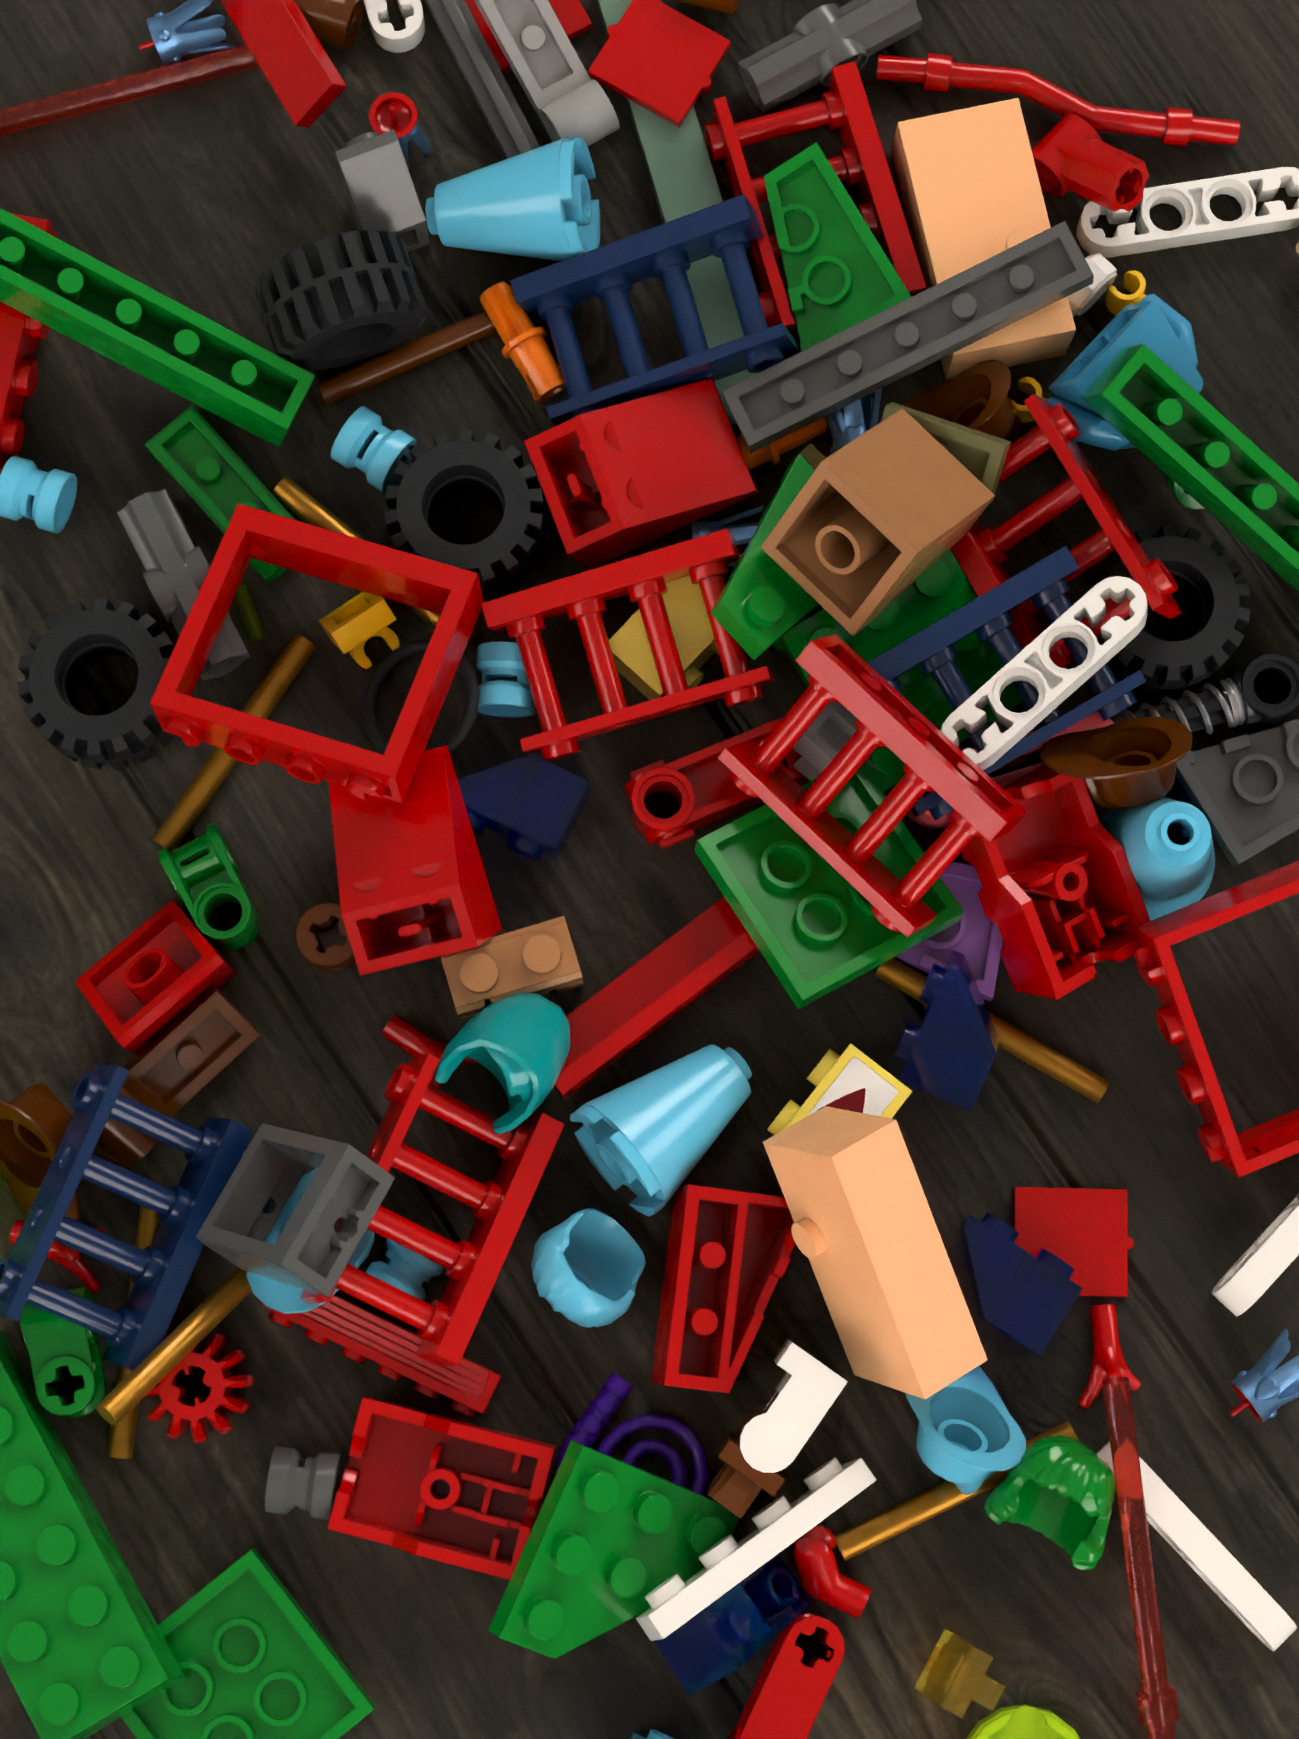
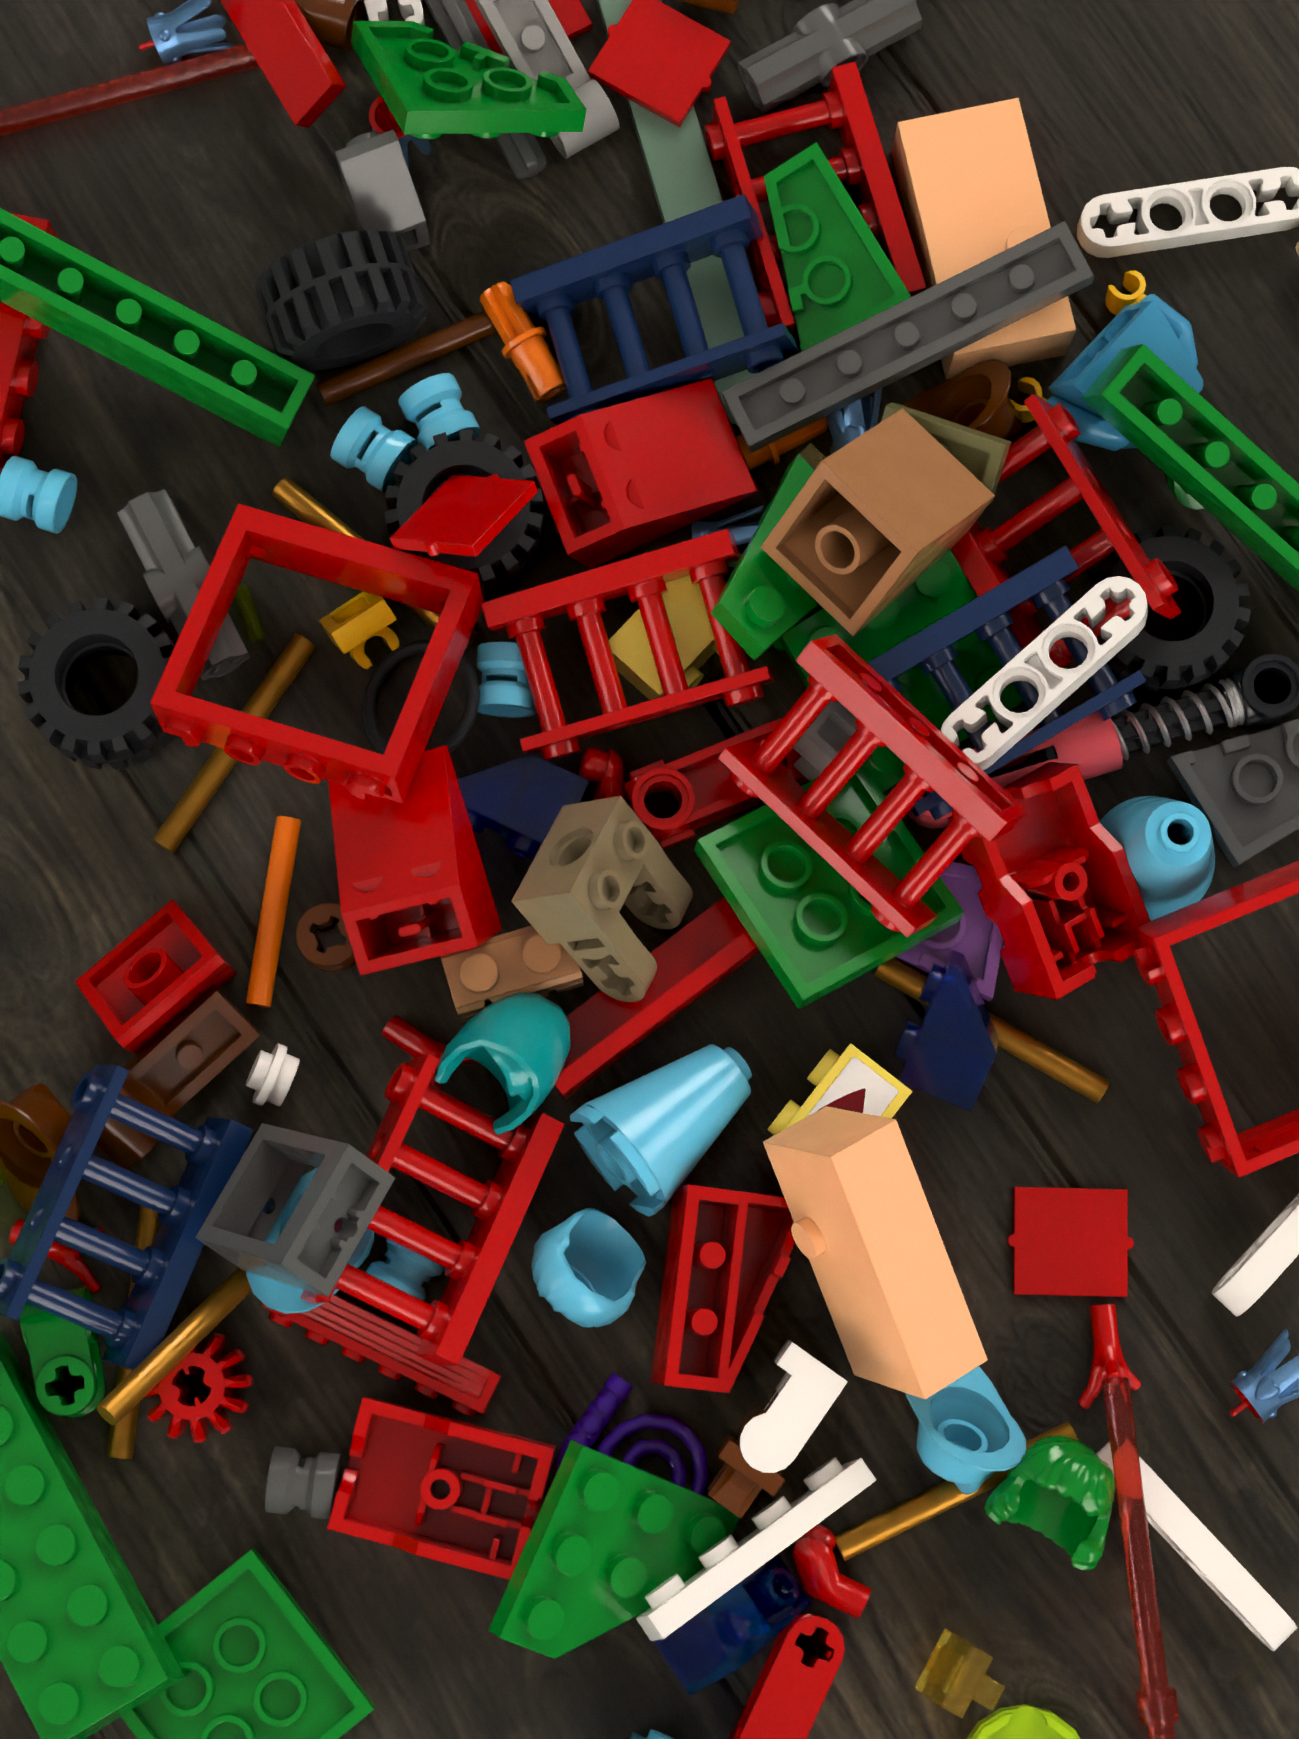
(205, 880): green piece -> none
(213, 475): green tile -> none
(272, 1075): none -> white plate
(273, 912): none -> orange bar
(437, 409): none -> medium azure wheel
(461, 91): none -> green plate
(464, 515): none -> red piece
(522, 205): medium azure cone -> none
(583, 876): none -> dark tan brick
(606, 770): none -> red arm
(1012, 1288): clear blue slope -> none
(1079, 161): red piece -> none
(1104, 275): white tile -> none
(1122, 762): reddish brown piece -> none
(1174, 126): red bar -> none

